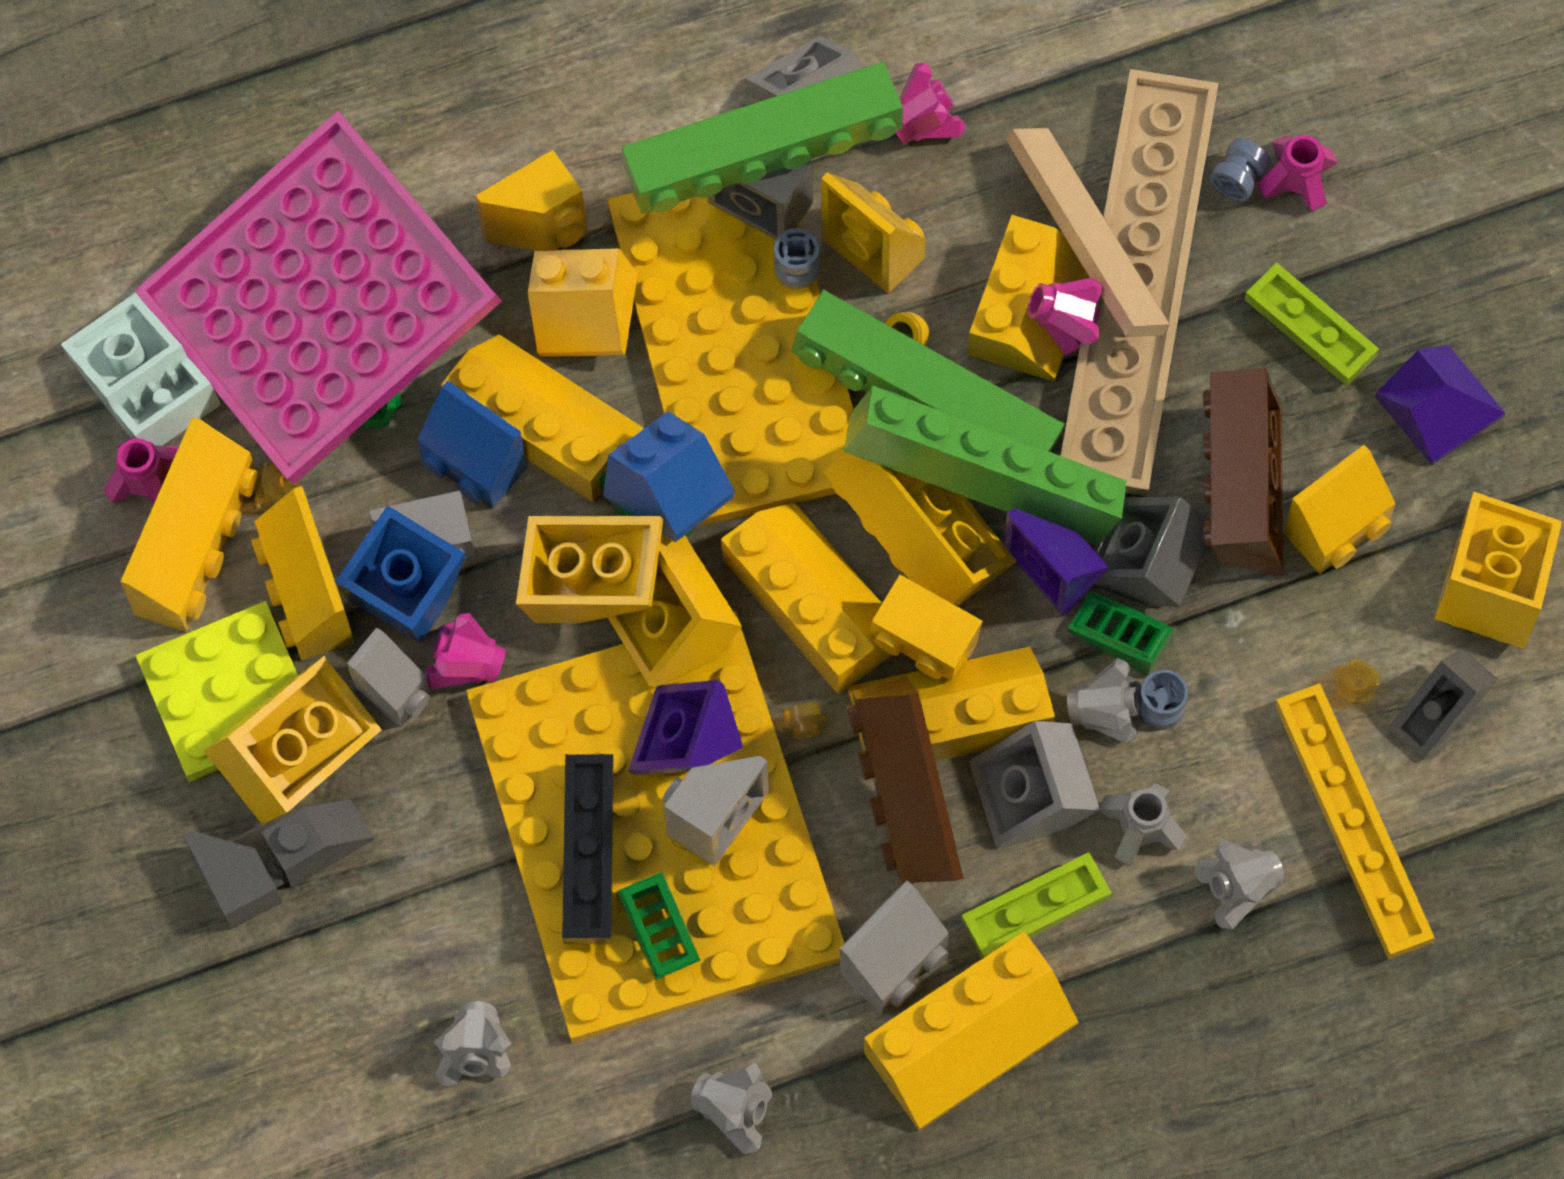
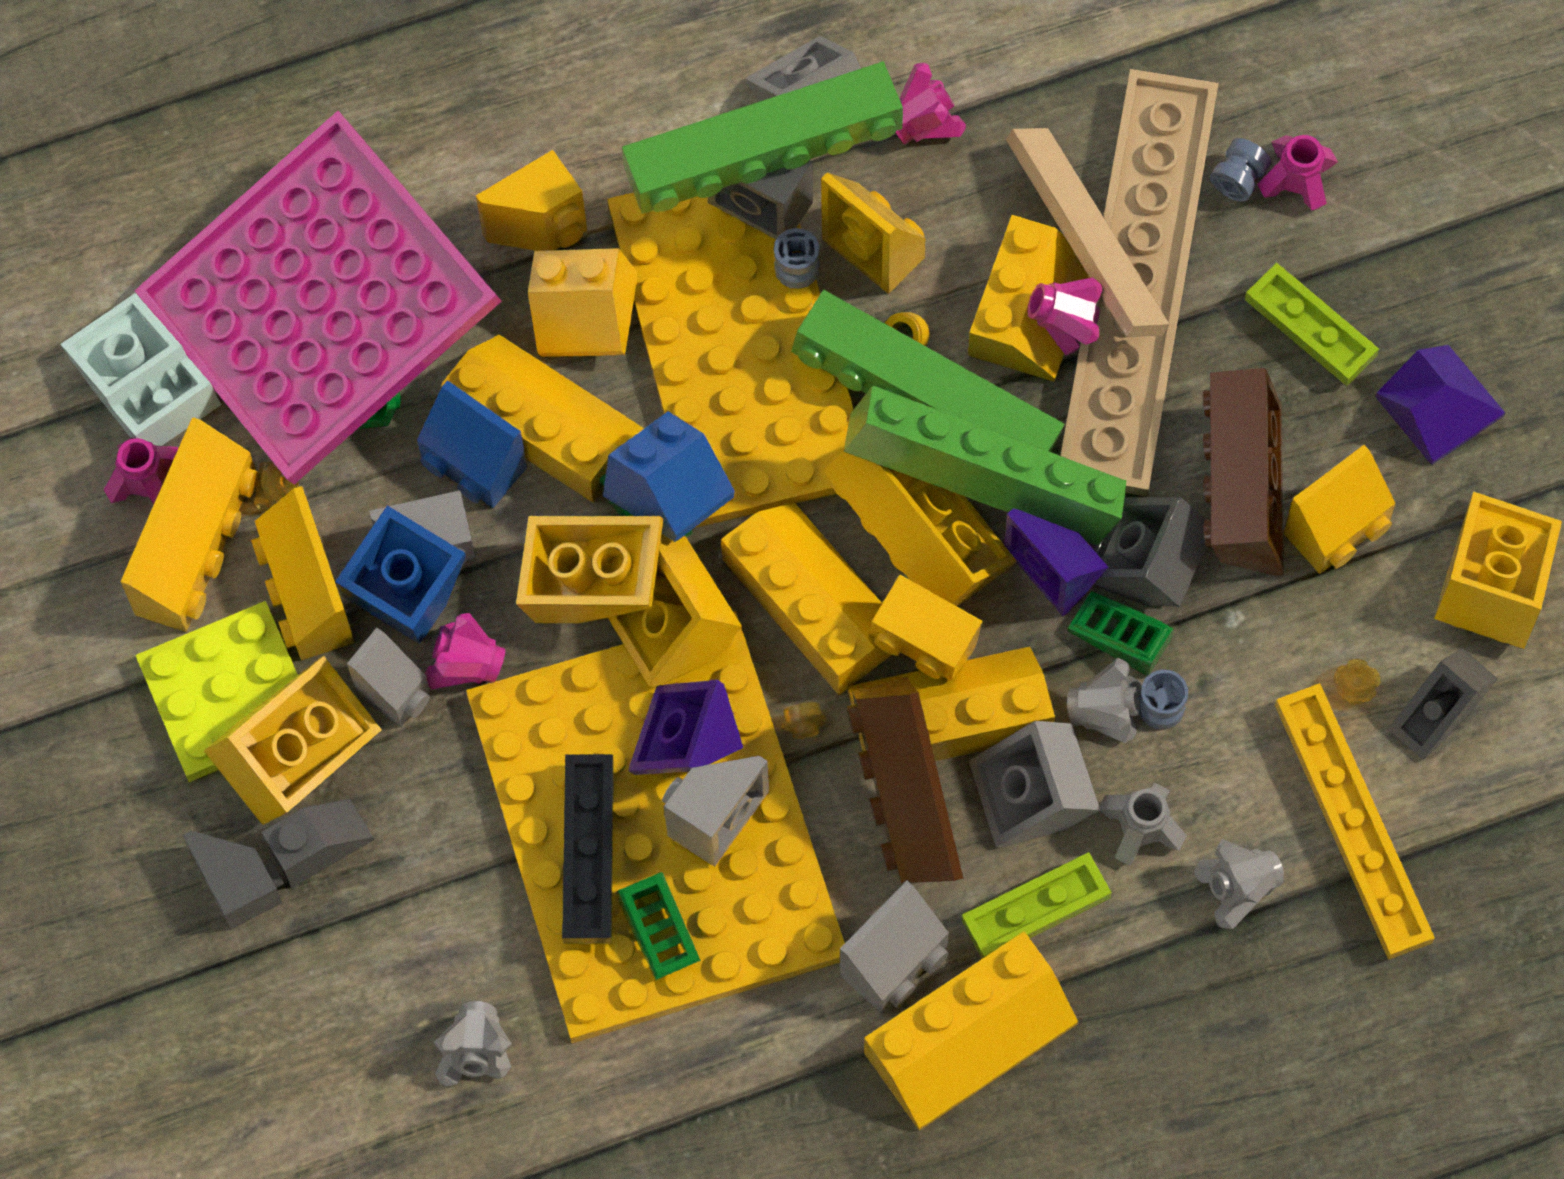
(734, 1104): light grey rock -> none

